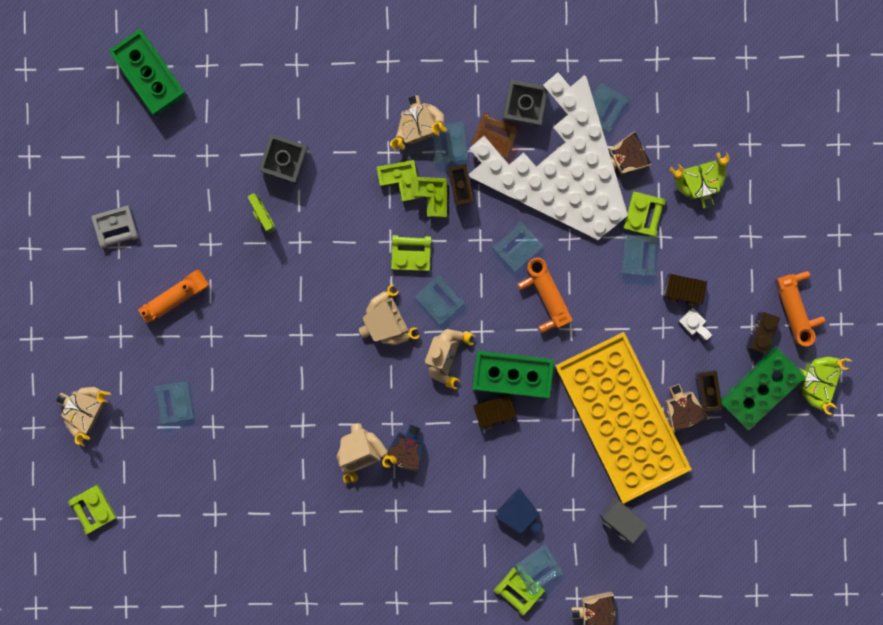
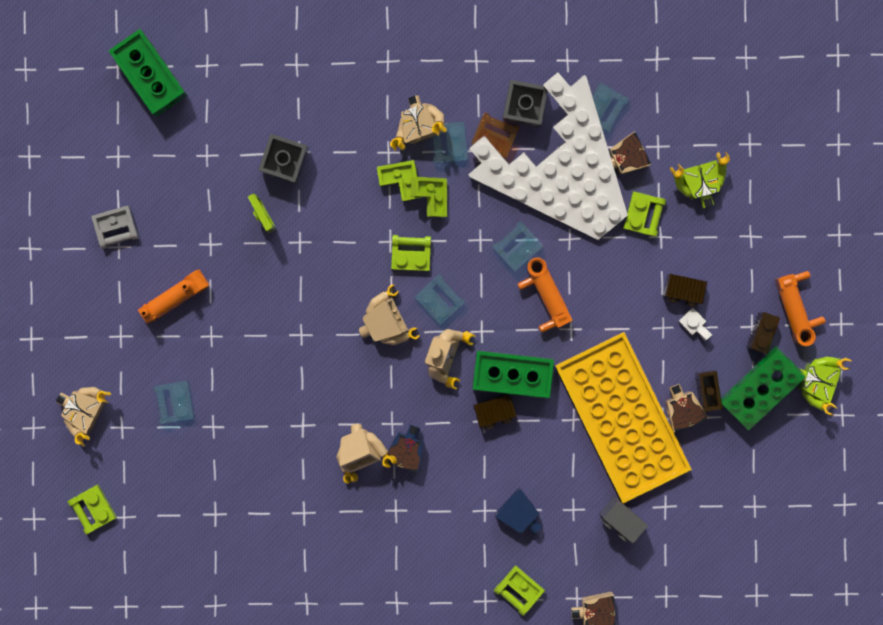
(460, 185): dark brown brick -> none
(533, 565): clear light blue plate -> none
(633, 255): clear light blue plate -> none

